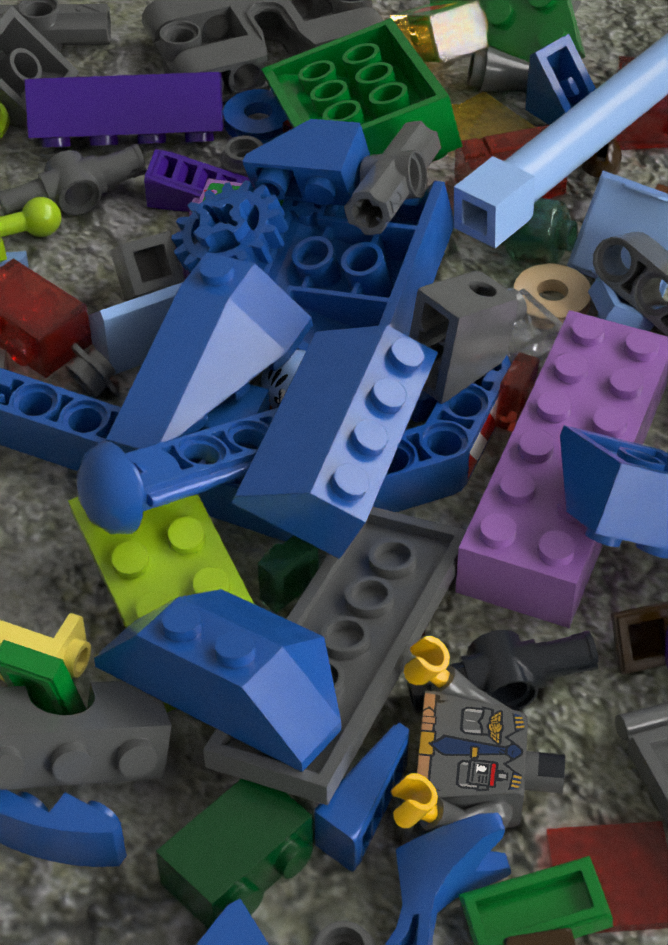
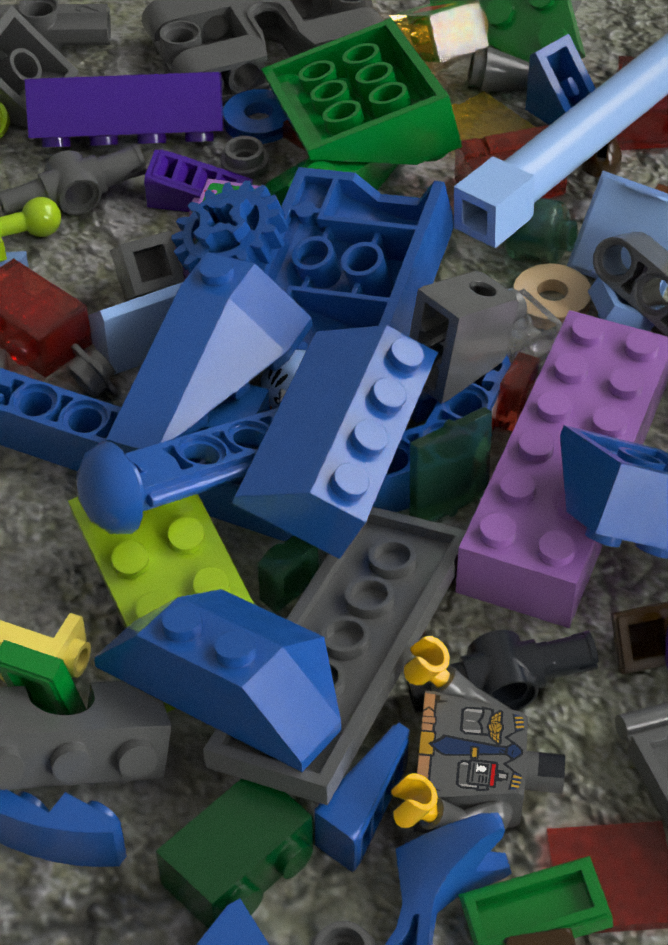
(311, 162): blue slope -> none
(392, 178): dark grey piece -> none
(450, 466): none -> clear green piece

